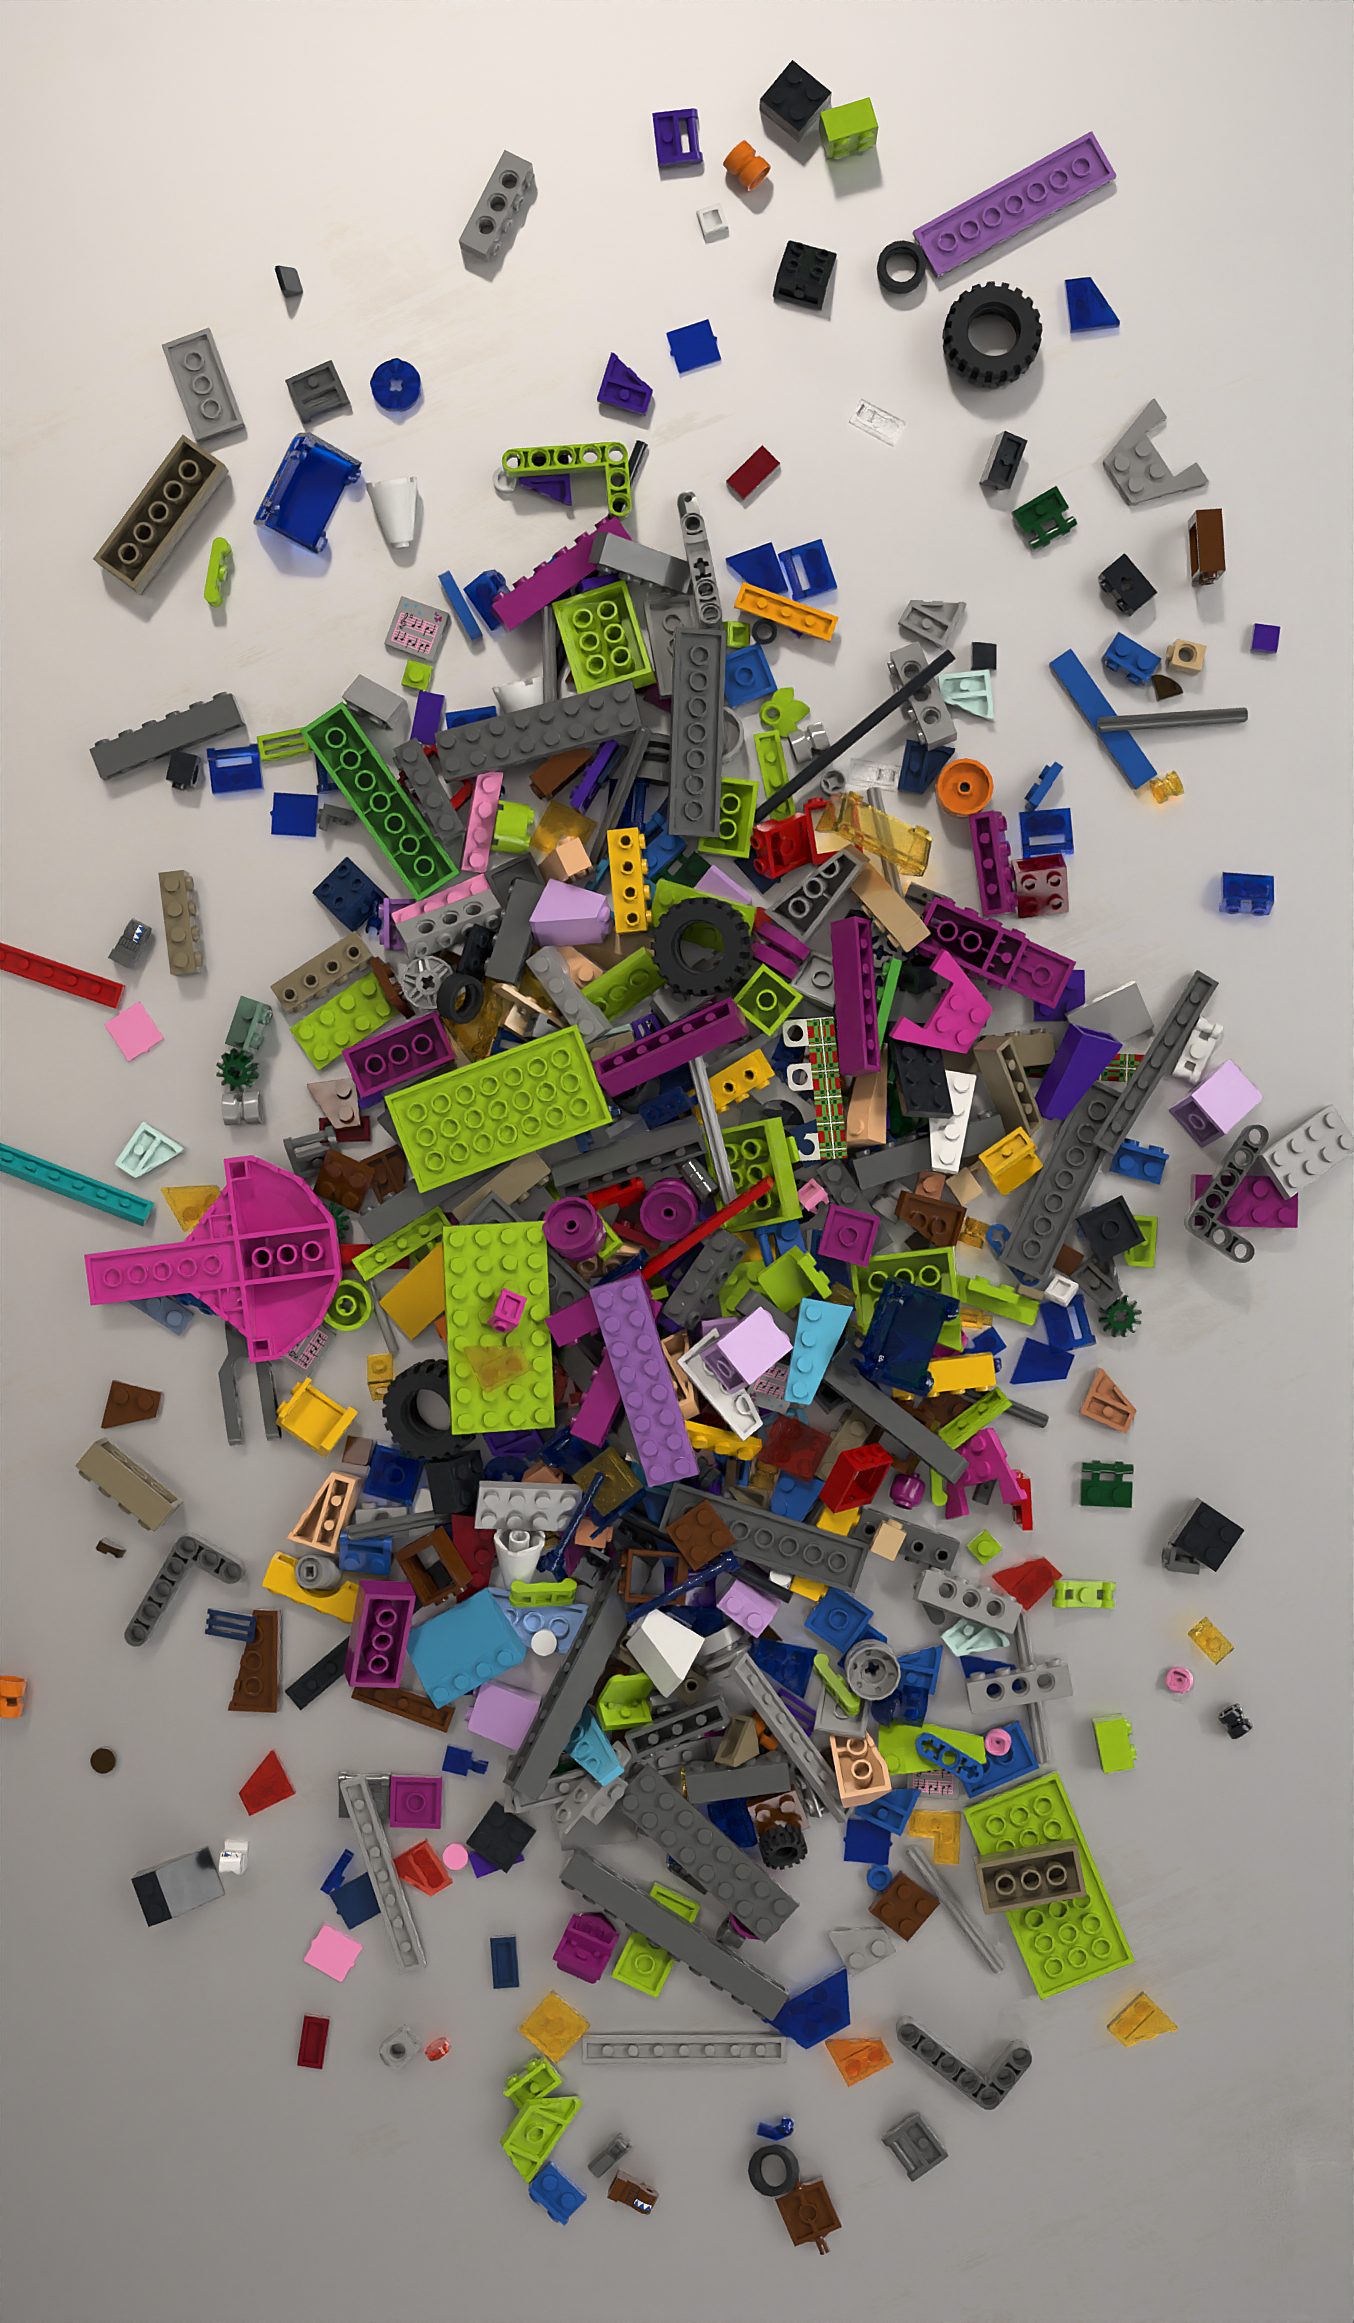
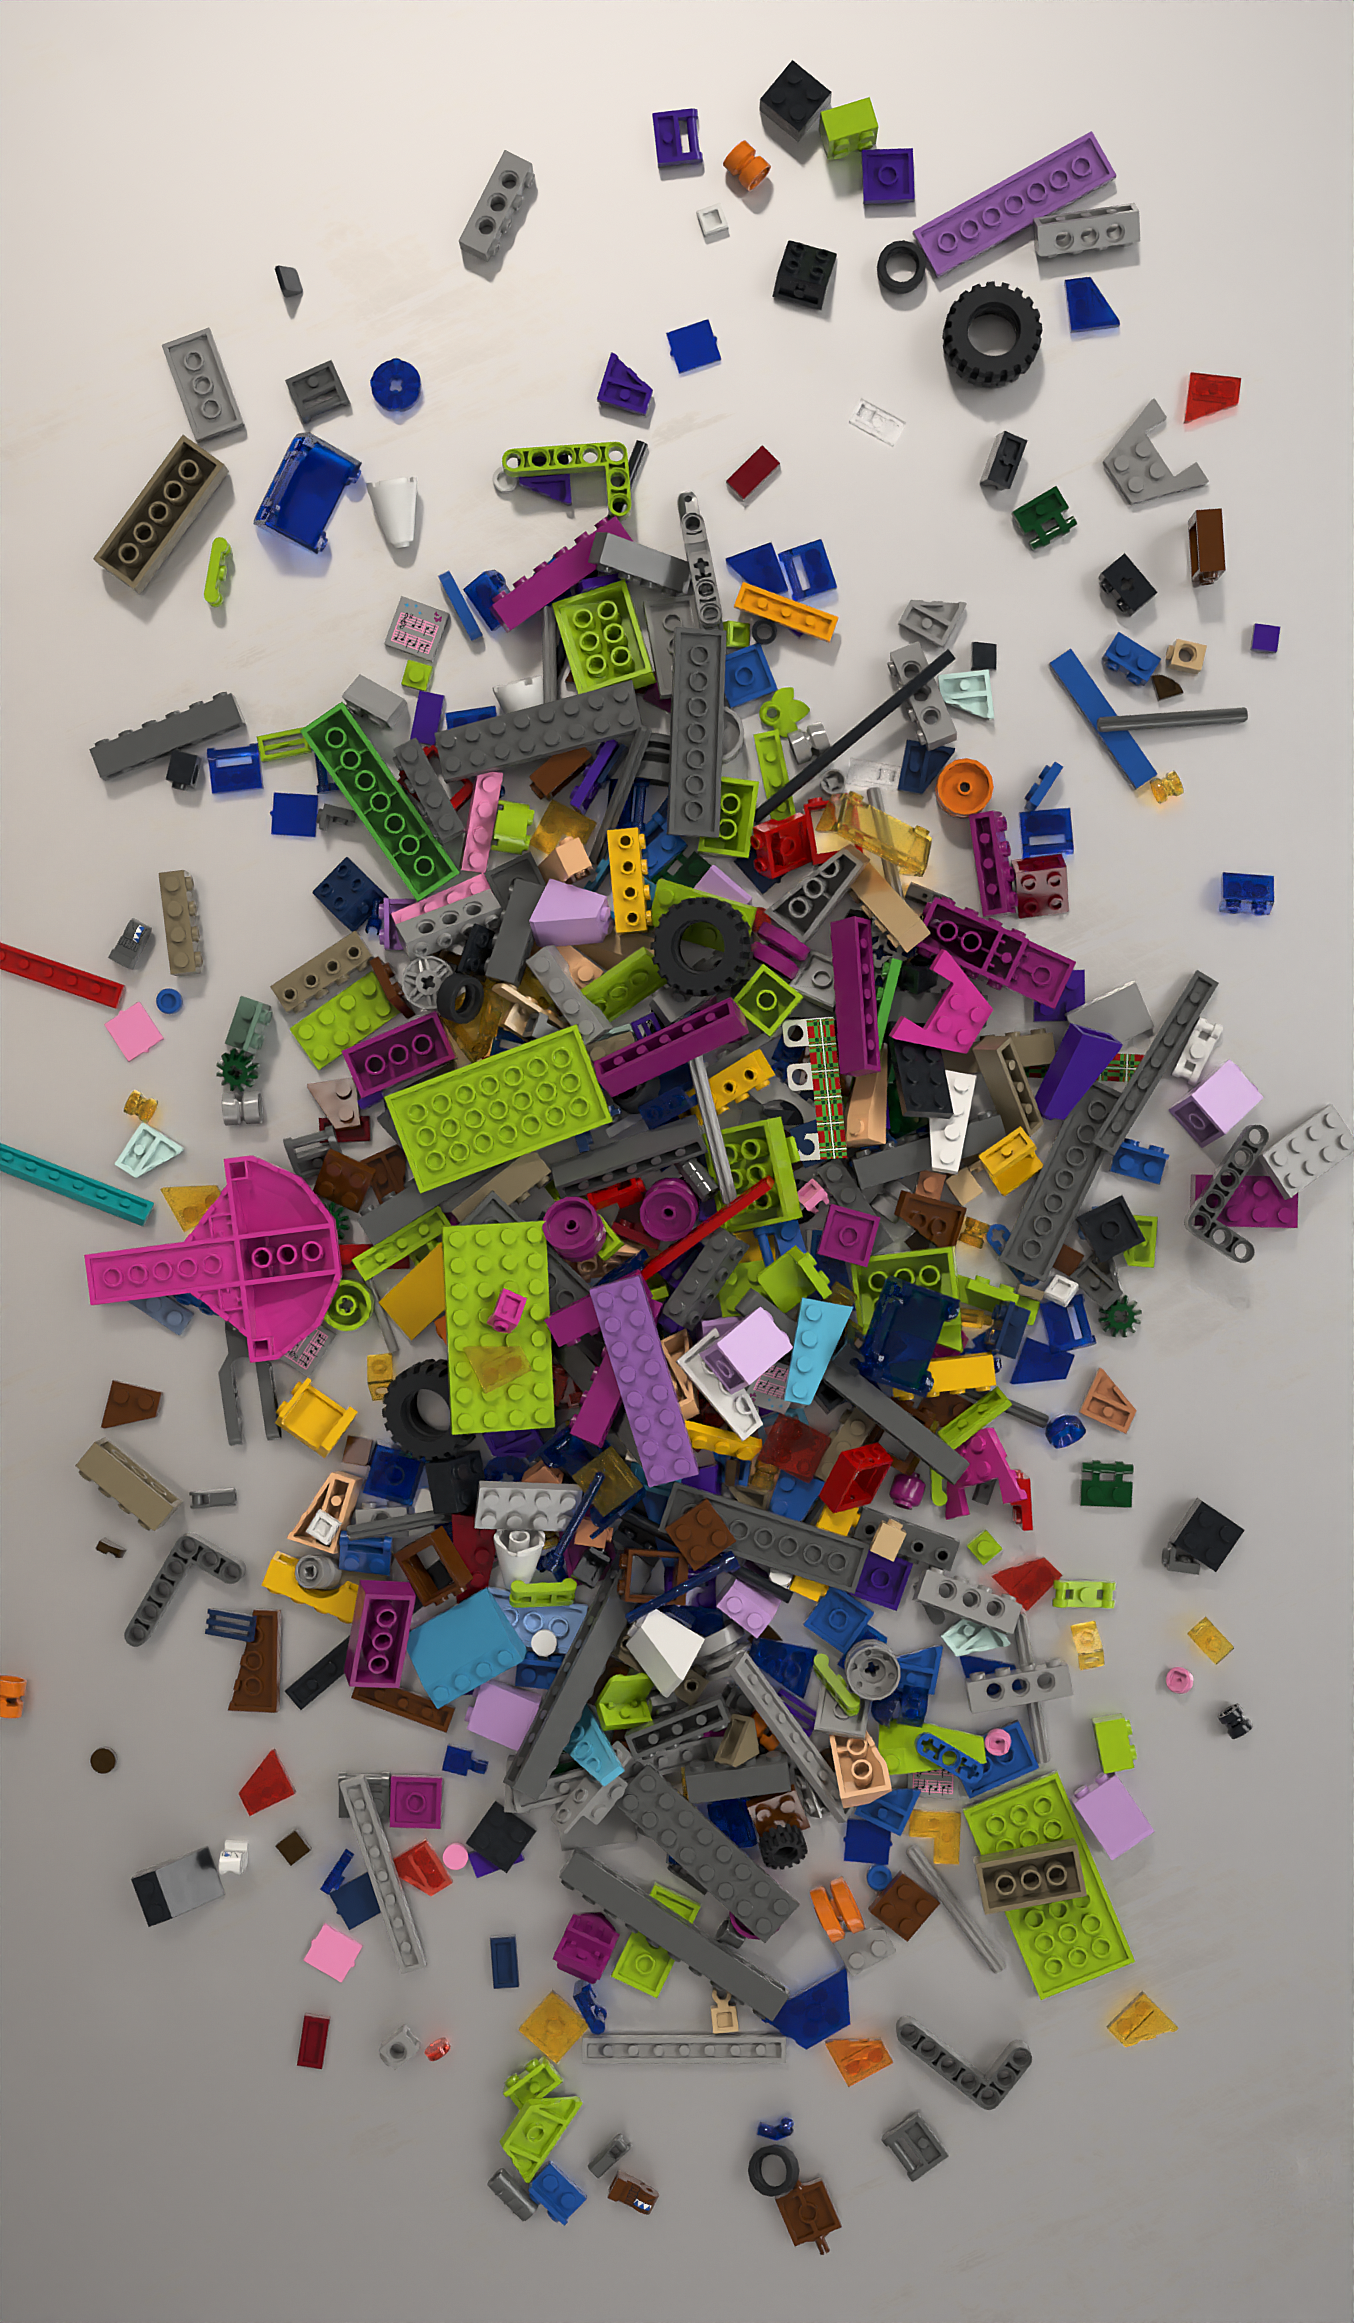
(140, 1106): none -> clear yellow wheel
(169, 1001): none -> blue tile
(217, 1498): none -> dark grey bar
(293, 1847): none -> dark brown tile
(323, 1527): none -> white tile
(512, 2194): none -> dark grey axle
(537, 1670): none -> blue bracket
(594, 2014): none -> clear blue plate
(707, 1474): black wheel -> none
(724, 2014): none -> tan plate
(737, 1699): none -> dark grey bracket
(838, 1909): none -> orange wheel
(883, 1580): none -> dark purple plate
(888, 176): none -> dark purple plate
(1007, 1329): none -> dark blue bracket
(1064, 1430): none -> clear blue hair
(1074, 223): none -> light grey brick
(1088, 1644): none -> clear yellow bracket
(1112, 1814): none -> lavender slope
(1210, 394): none -> clear red wing

